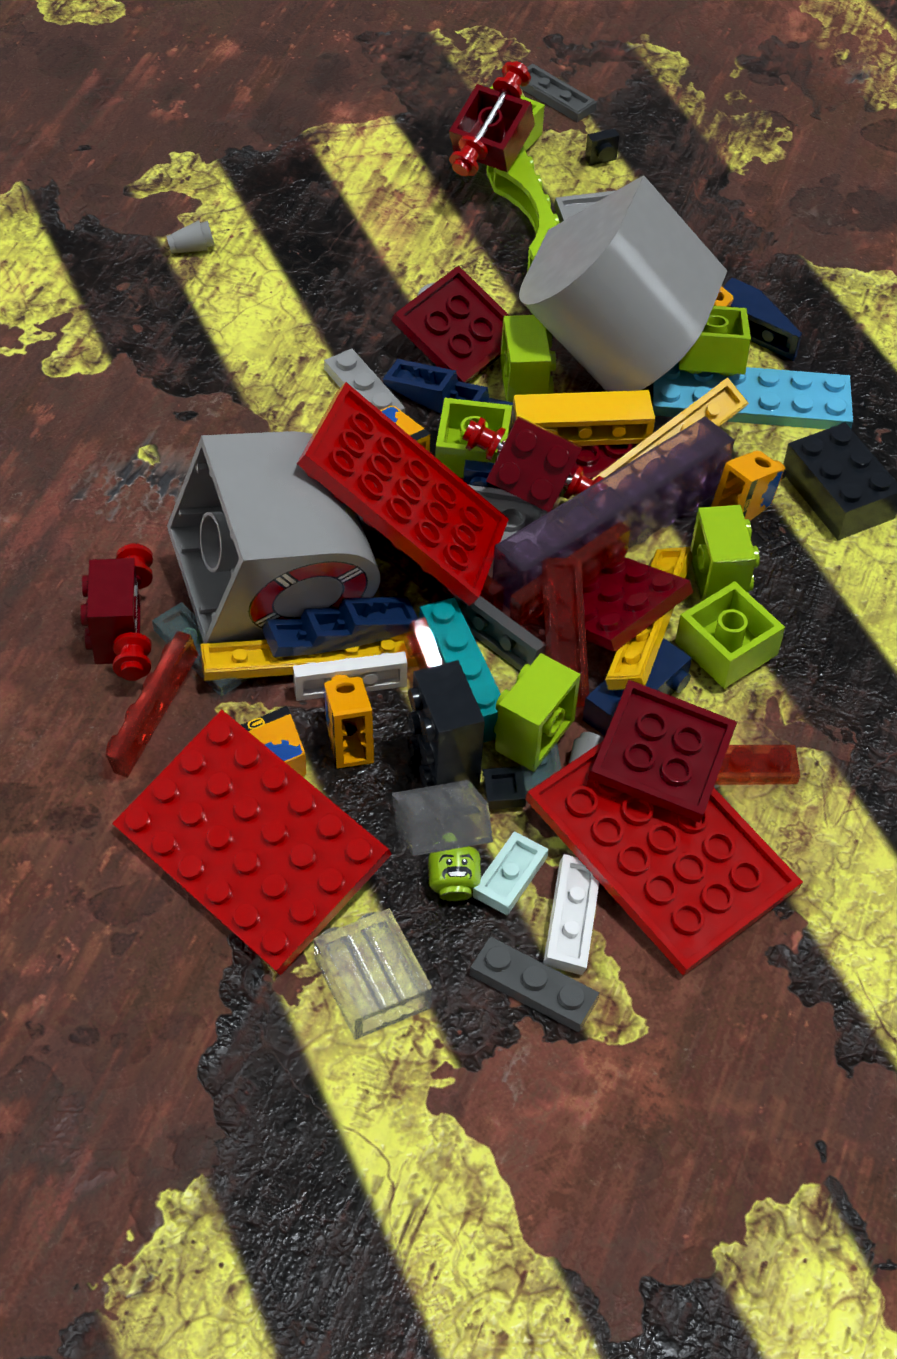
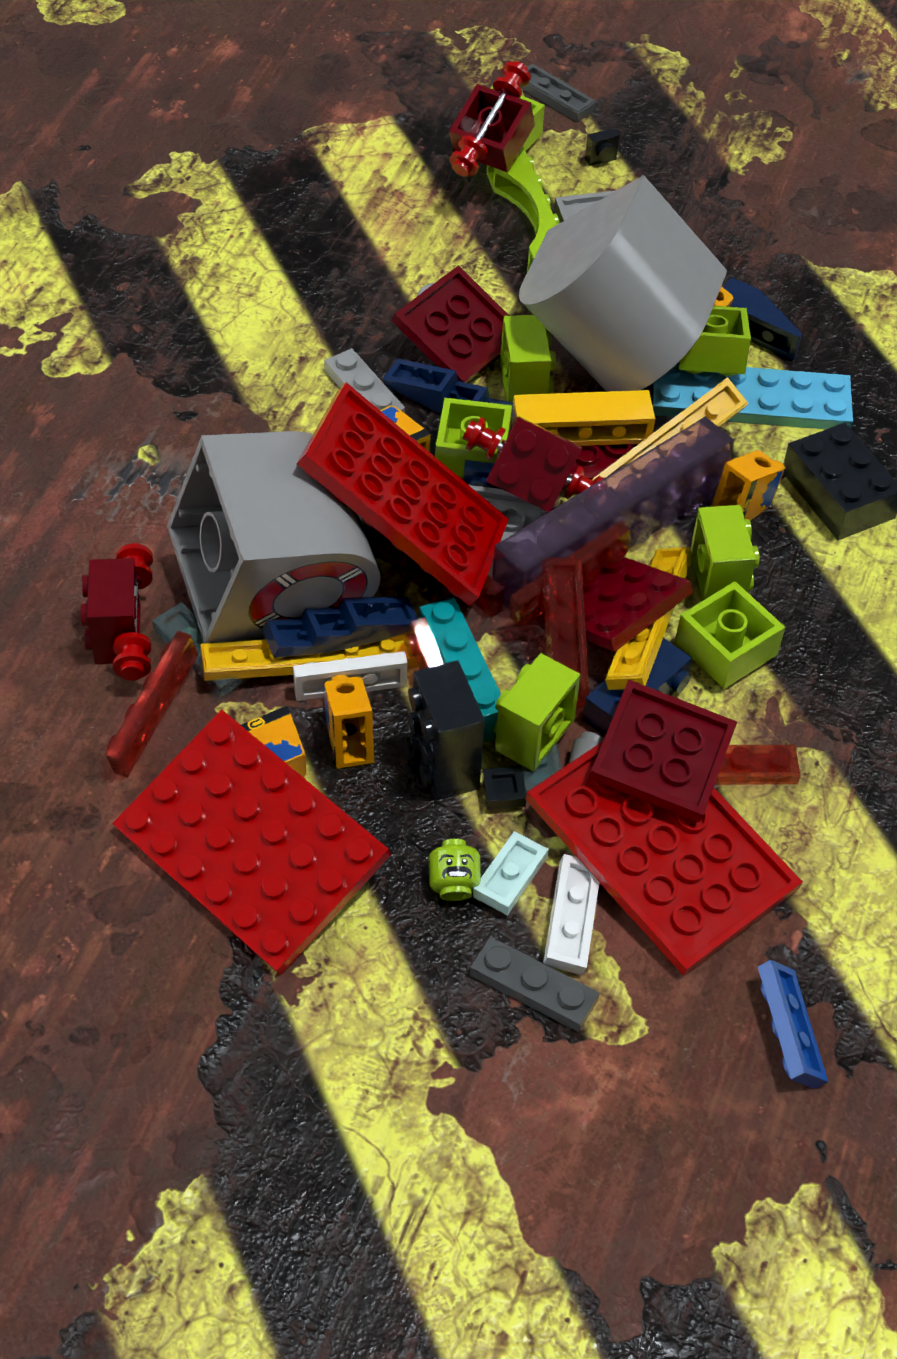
(191, 238): light grey cone -> none
(372, 973): clear brick -> none
(442, 817): clear brick -> none
(501, 633): dark grey plate -> none
(792, 1025): none -> blue plate

